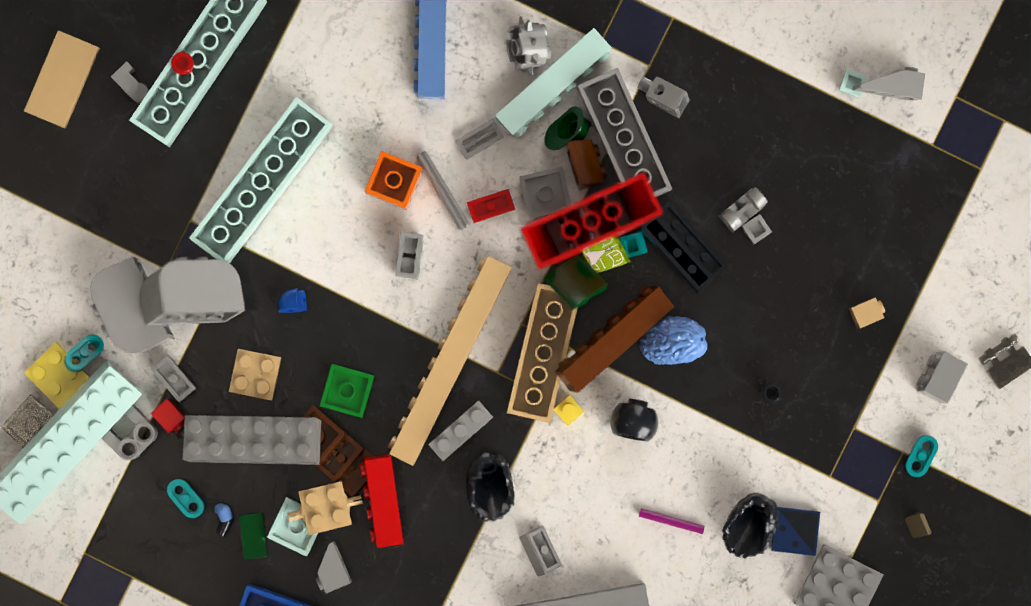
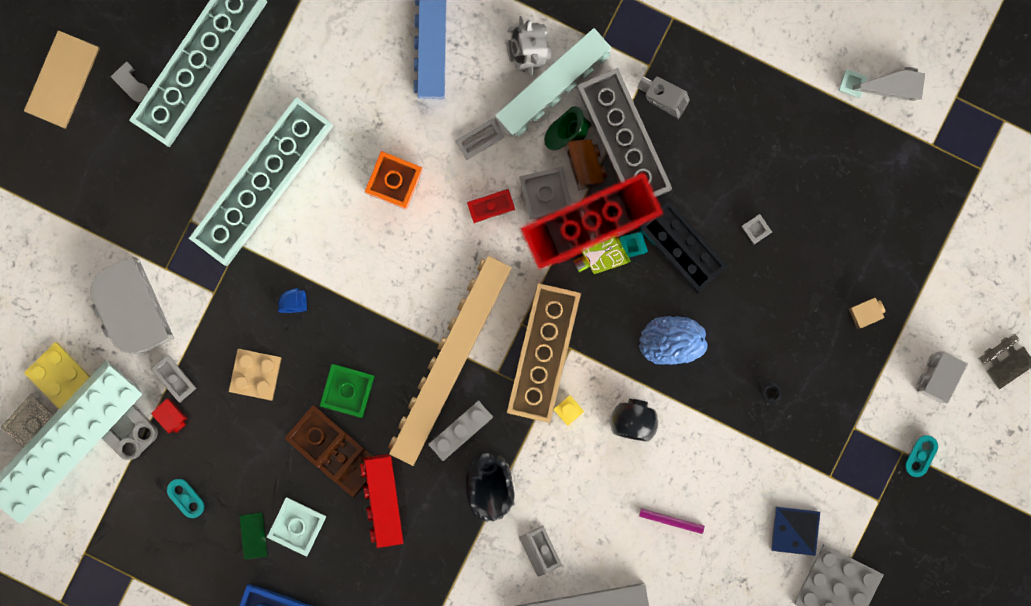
(83, 354): teal plate -> none
(182, 63): red tile -> none
(192, 293): light grey brick -> none
(226, 518): arm -> none
(252, 440): light grey brick -> none
(324, 508): tan plate -> none
(332, 570): light grey slope -> none
(409, 255): light grey brick -> none
(442, 190): light grey axle -> none
(576, 282): dark green slope -> none
(614, 338): reddish brown brick -> none
(743, 209): light grey piece -> none
(751, 525): black hair -> none
(918, 525): dark tan slope -> none

